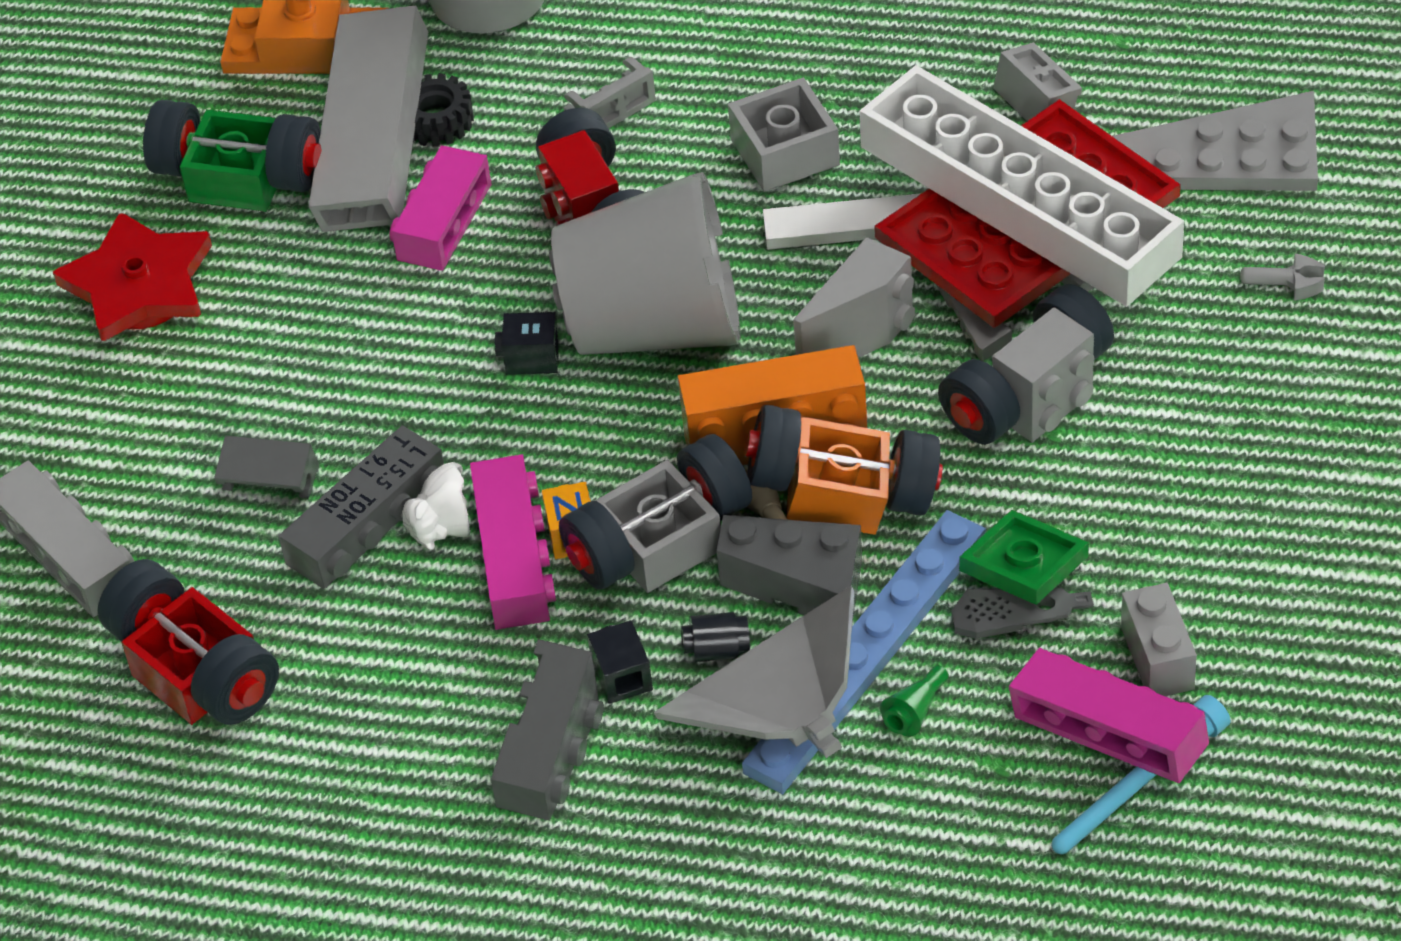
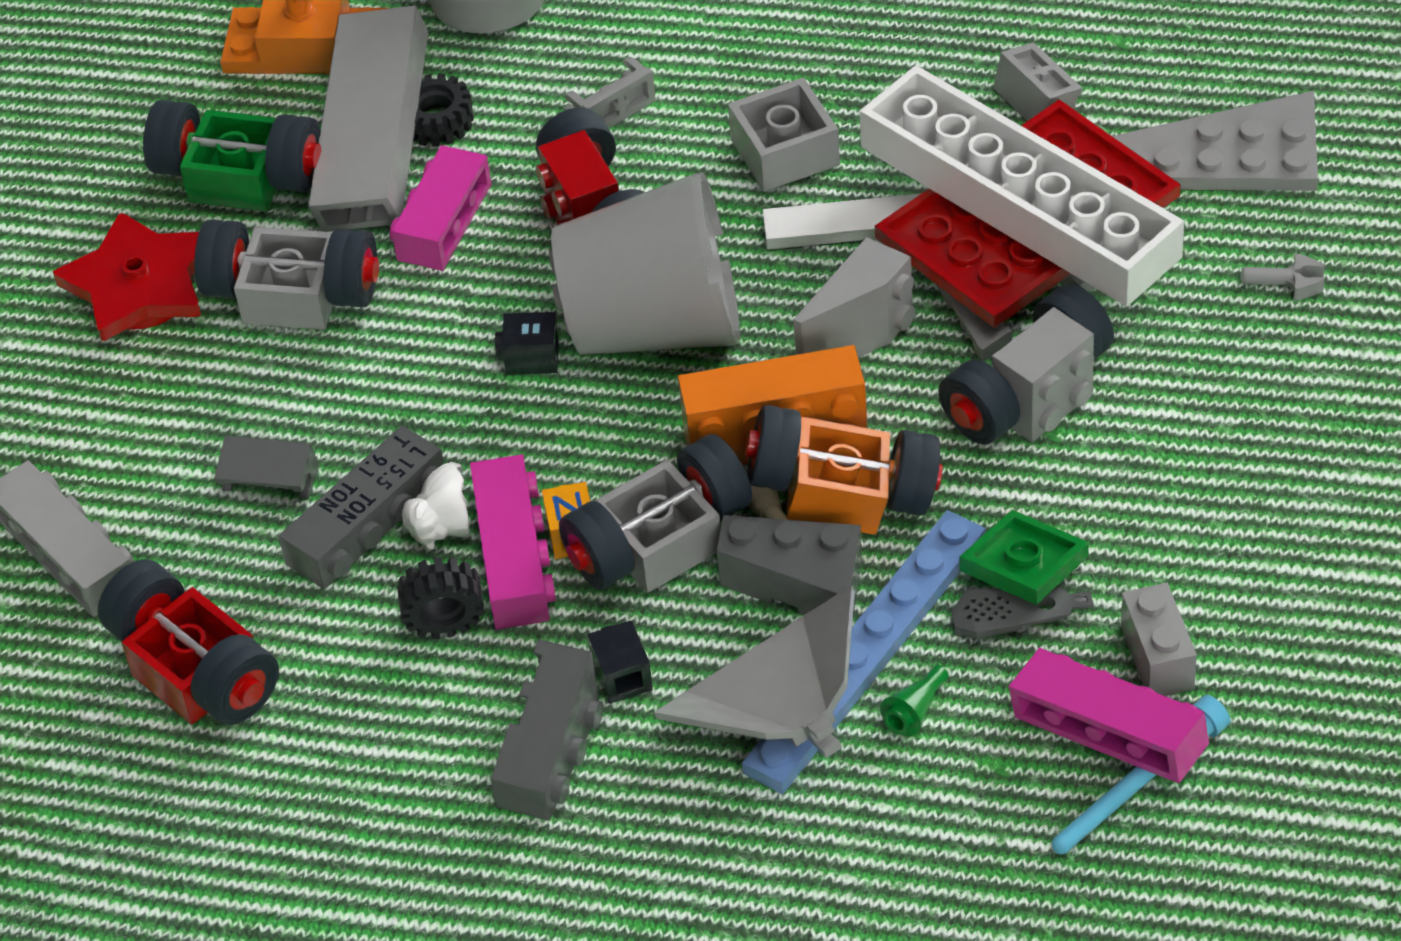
(286, 273): none -> brick
(458, 593): none -> black tyre
(715, 636): black brick -> none

